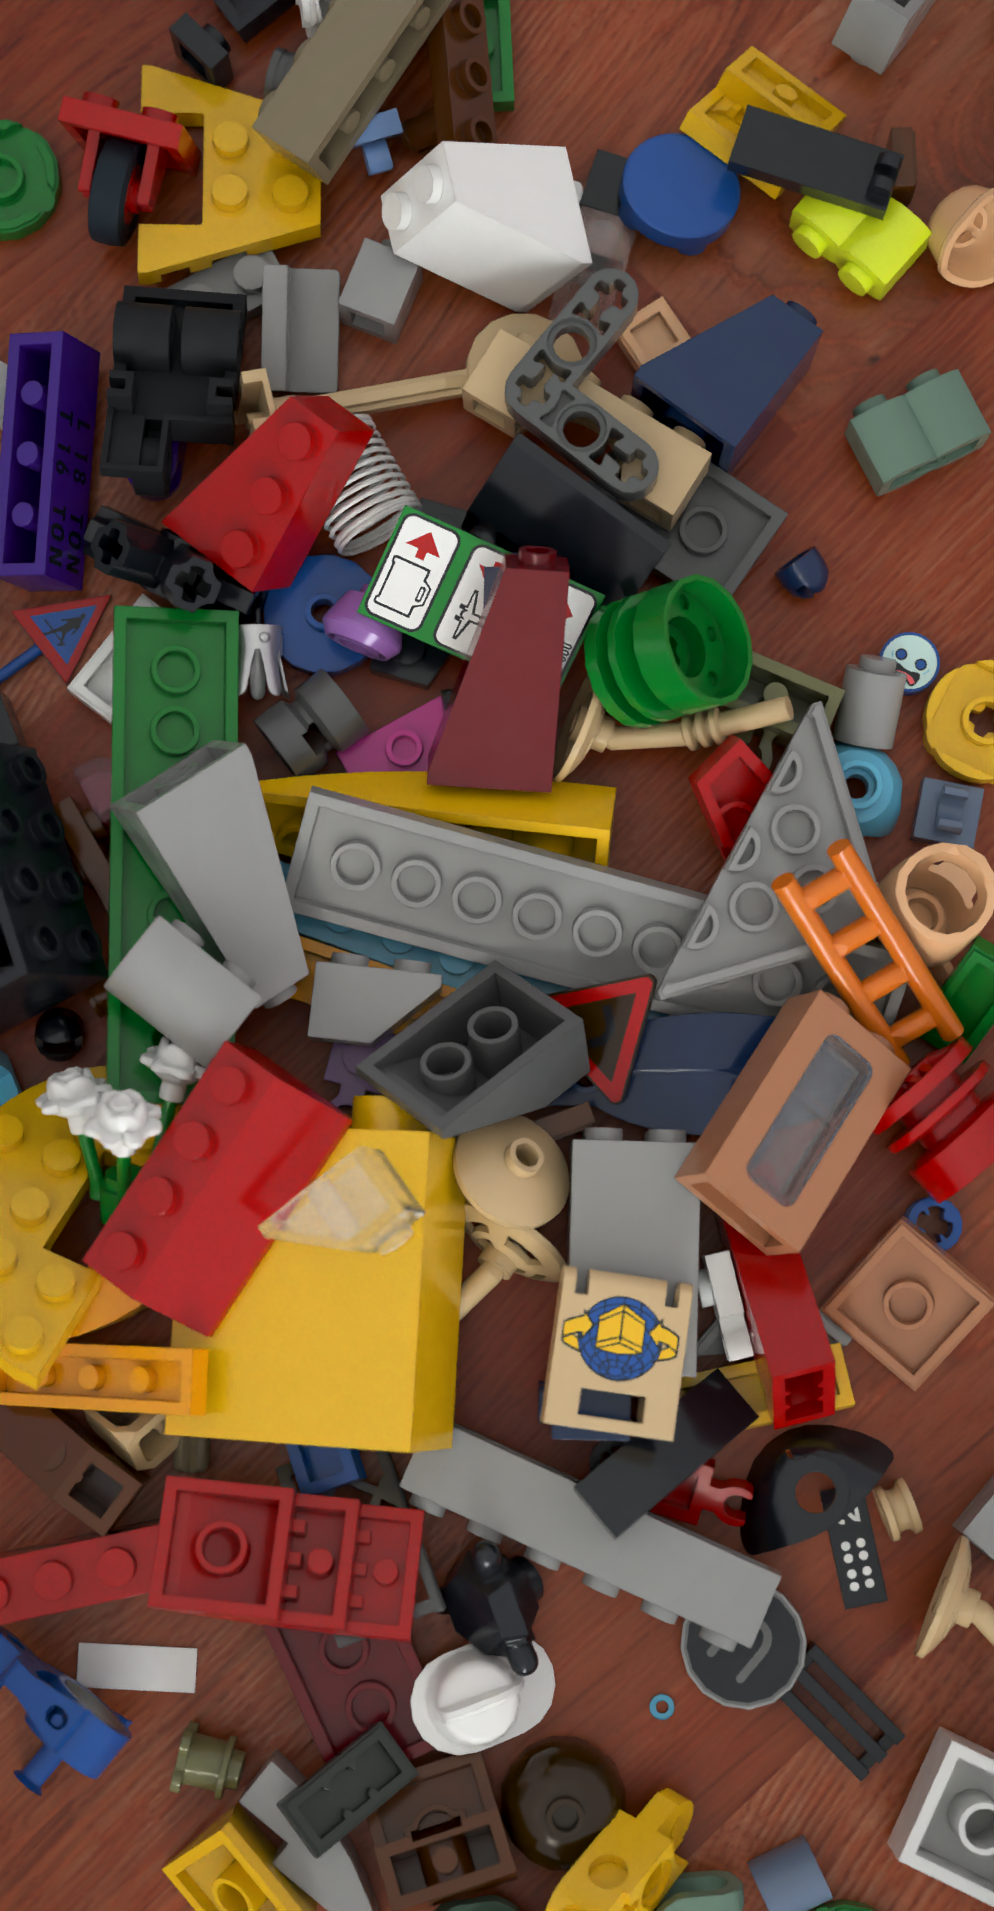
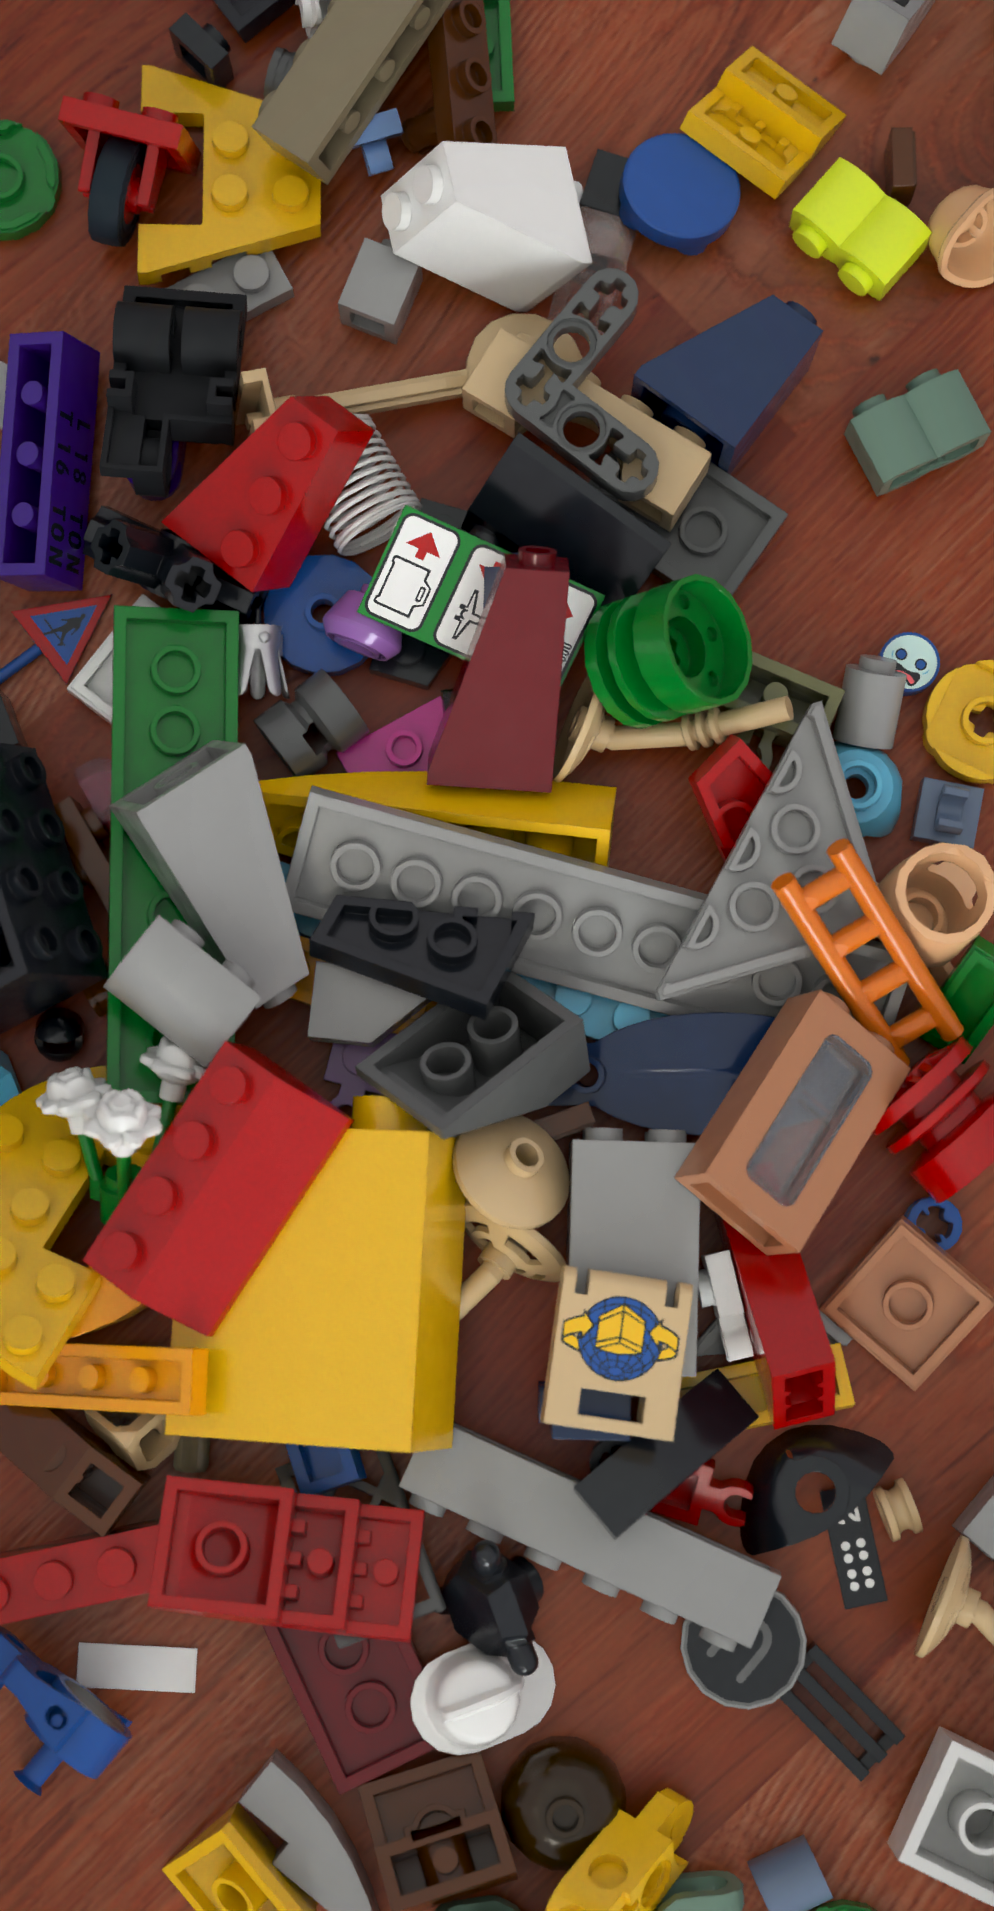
(207, 1762): olive brick -> none
(300, 328): light grey panel -> none
(347, 1789): pearl dark grey plate -> none
(350, 1207): clear slope -> none
(432, 954): none -> black wing
(613, 1026): piece -> none
(652, 333): light nougat tile -> none
(661, 1697): medium azure piece -> none
(804, 574): dark blue hinge -> none
(815, 162): black hinge -> none

